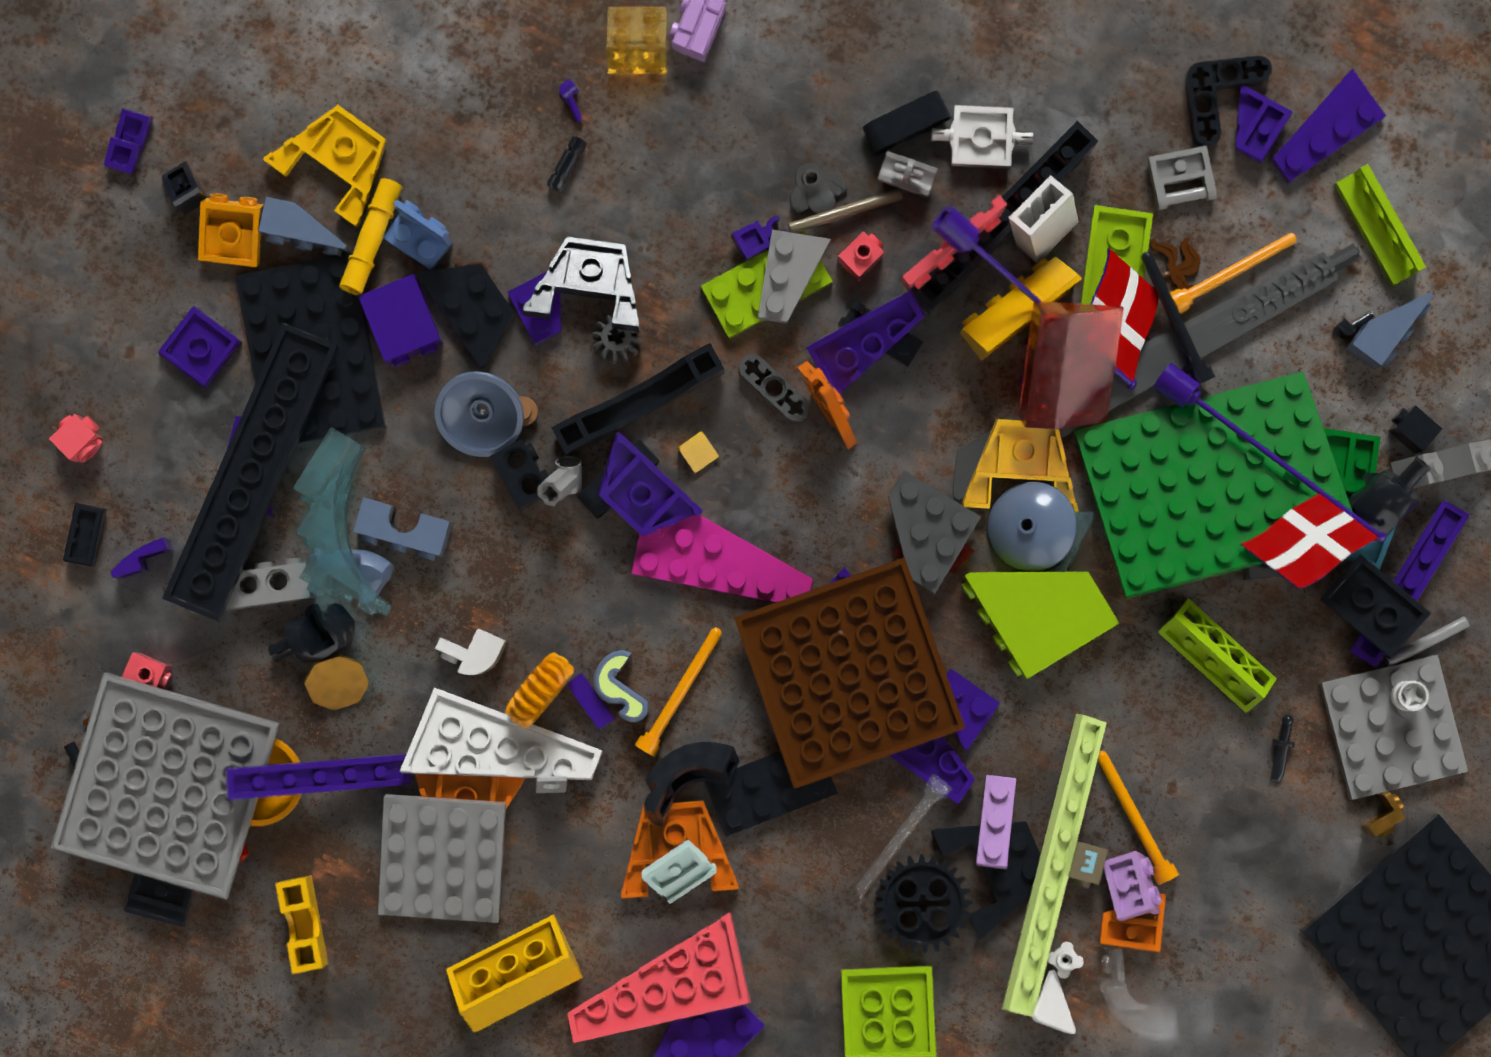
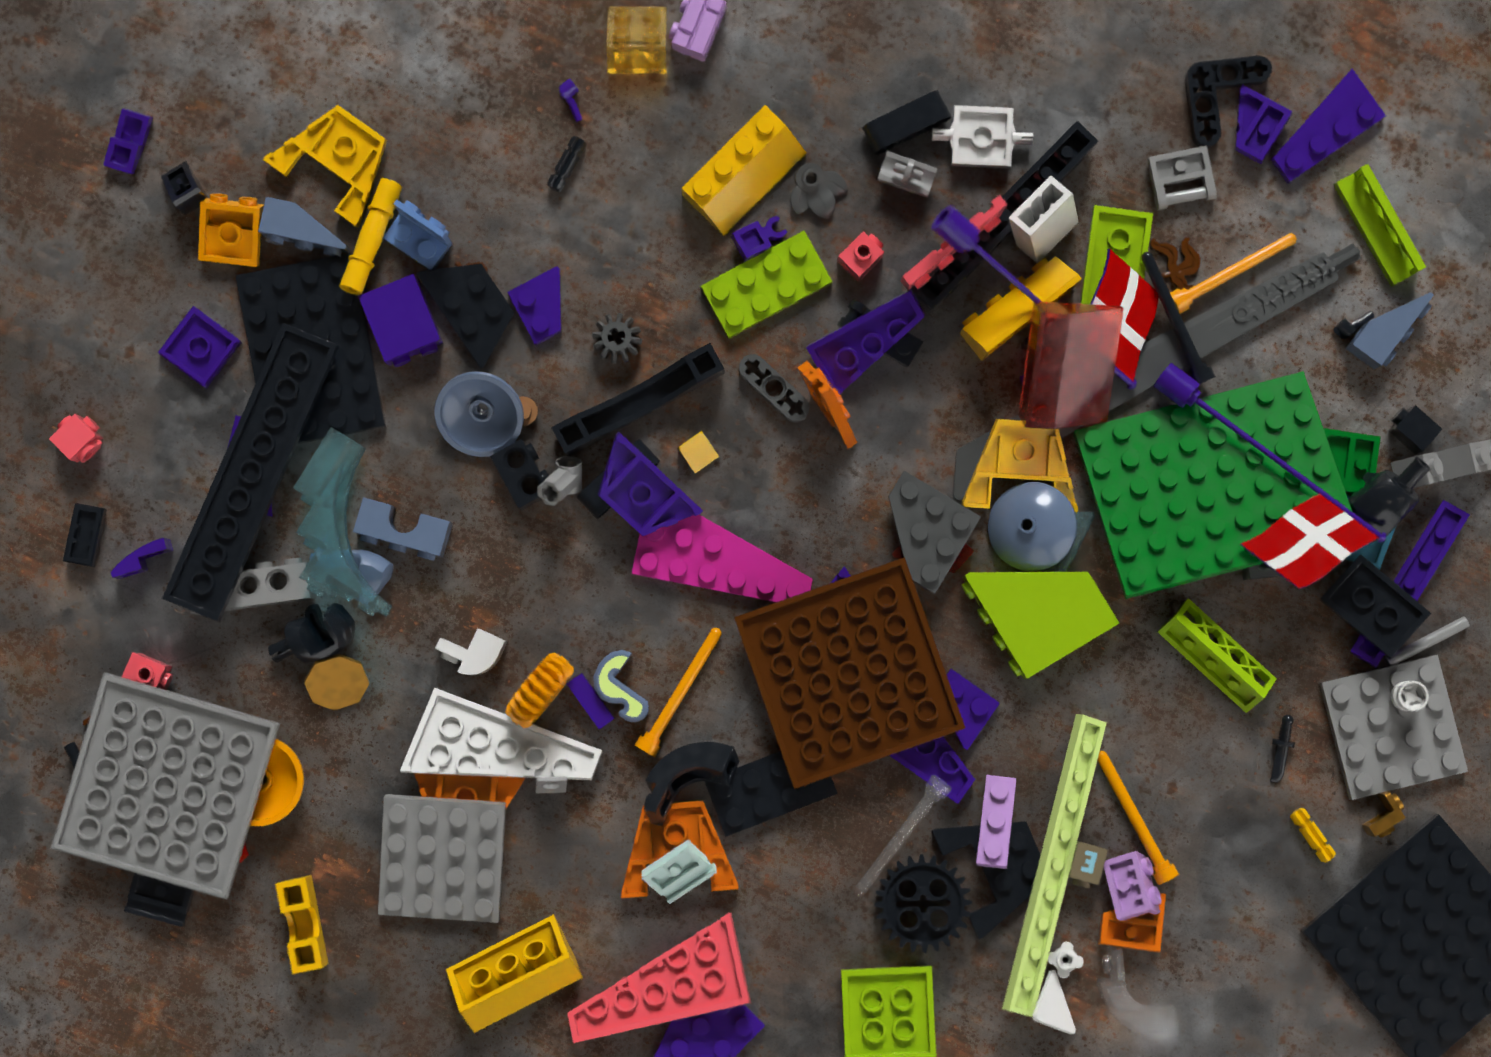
(315, 776): dark purple plate -> none
(588, 270): wing -> none
(743, 170): none -> yellow slope
(788, 270): light grey wing -> none
(845, 211): dark tan bar -> none
(1313, 835): none -> yellow axle

